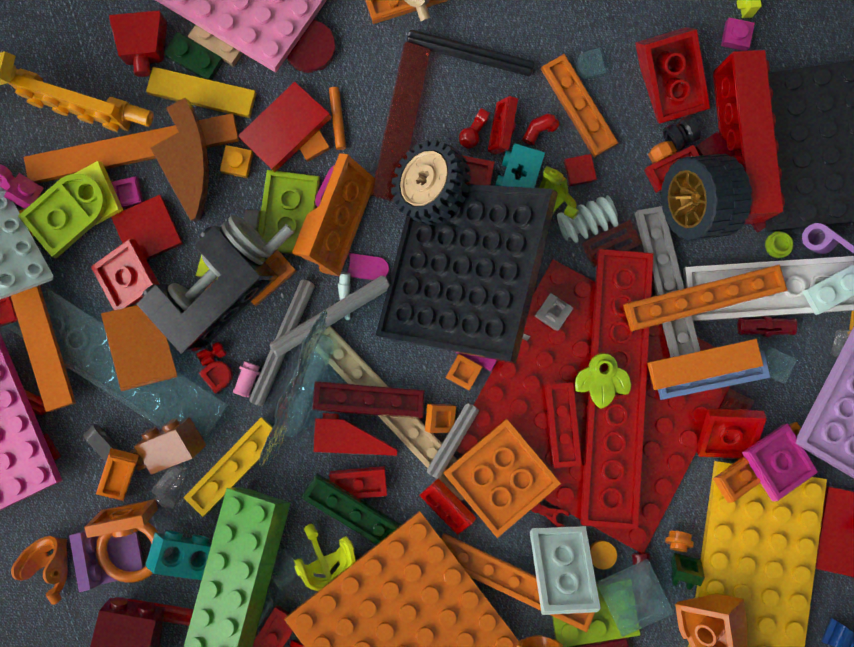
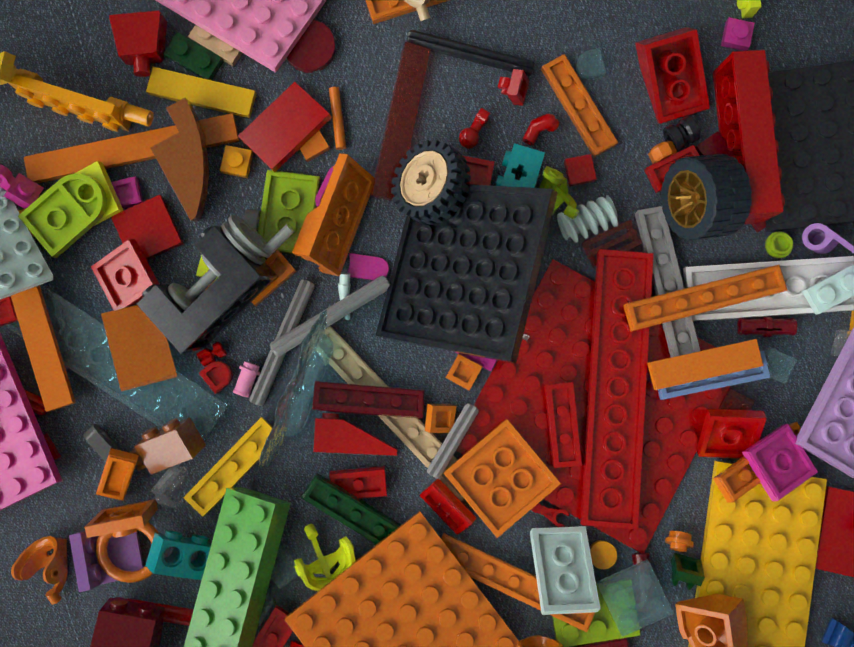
(503, 125): red plate -> none
(515, 87): none -> red tile
(553, 312): light grey tile -> none
(603, 384): lime plate -> none

